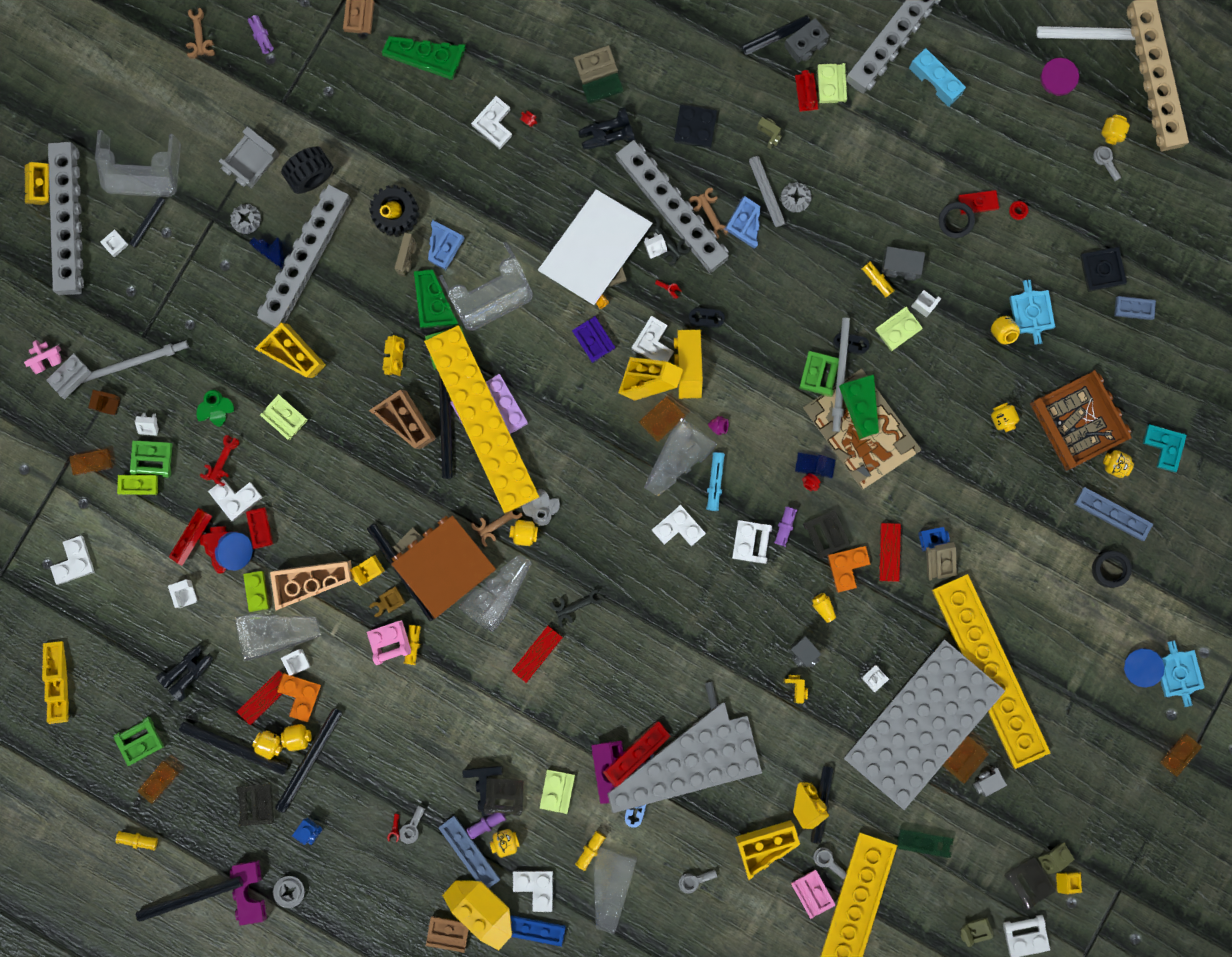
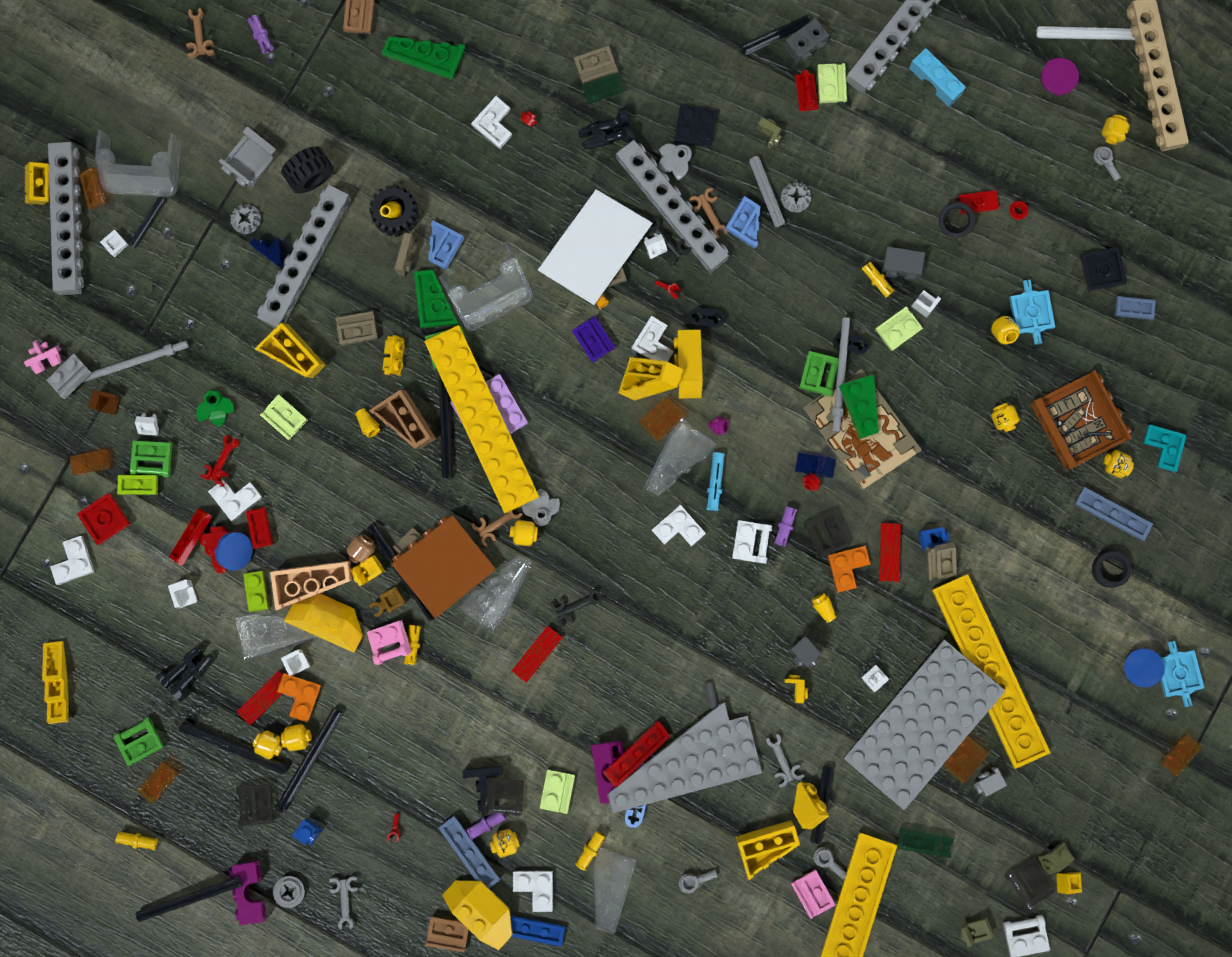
(92, 188): none -> clear orange plate
(103, 519): none -> red plate
(327, 620): none -> yellow wedge
(344, 885): none -> light grey bar
(356, 328): none -> dark tan plate
(360, 549): none -> medium nougat head
(367, 423): none -> yellow cone
(409, 832): light grey plate -> none
(672, 161): none -> light grey plate
(788, 775): none -> light grey bar

